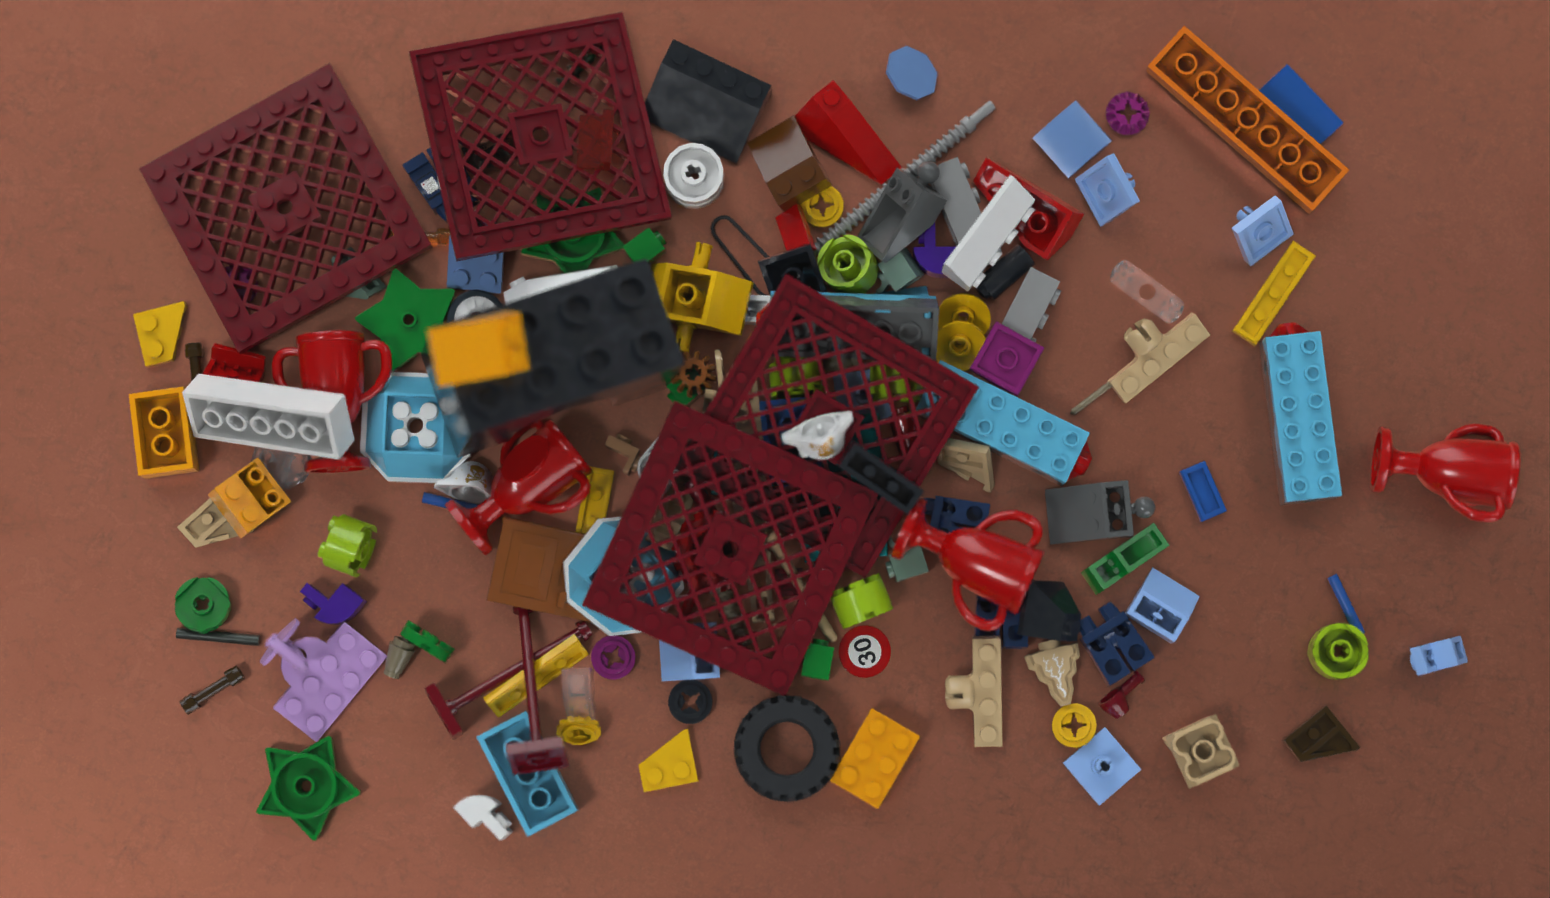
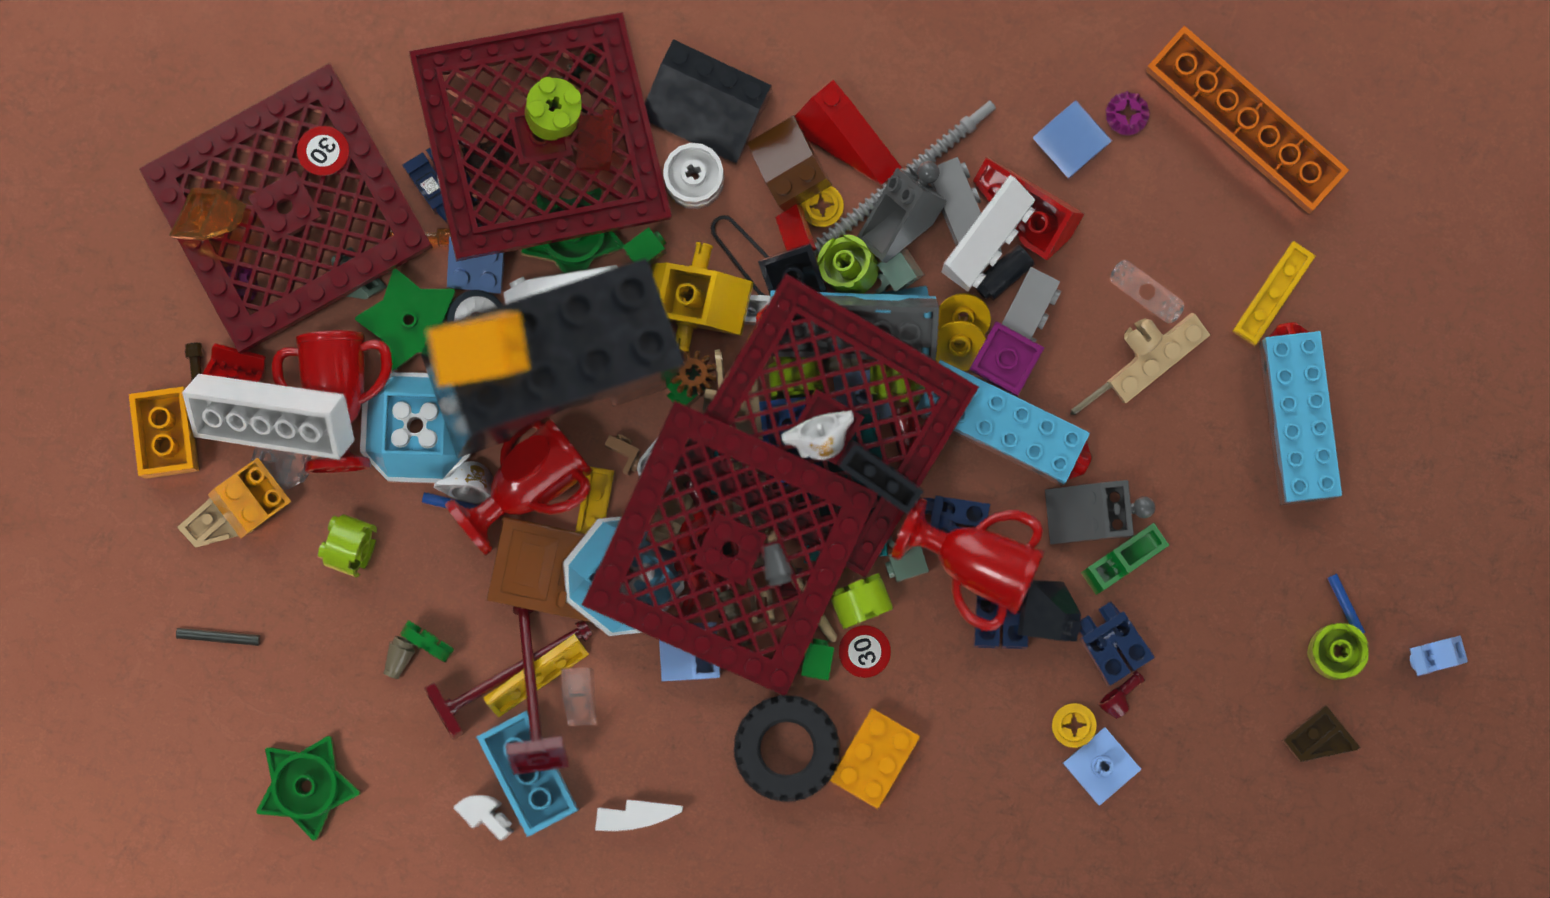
(159, 332): yellow wing -> none
(192, 702): dark brown bar -> none
(203, 589): green plate -> none
(207, 215): none -> clear orange slope
(322, 150): none -> red sticker
(324, 678): lavender plate -> none
(338, 608): dark purple brick -> none
(553, 93): none -> lime brick
(578, 730): yellow gear -> none
(600, 661): magenta gear -> none
(637, 815): none -> white slope
(669, 765): yellow wing -> none
(690, 688): black gear -> none
(776, 566): none -> dark grey cone
(911, 73): medium blue piece -> none
(930, 257): dark purple brick -> none
(968, 460): tan wing -> none
(981, 691): tan plate -> none
(1055, 667): tan rock -> none
(1107, 189): light blue tile -> none
(1162, 605): light blue slope -> none
(1201, 750): tan piece -> none
(1202, 491): blue tile -> none
(1261, 229): light blue tile -> none
(1301, 104): blue tile -> none
(1456, 469): red piece -> none

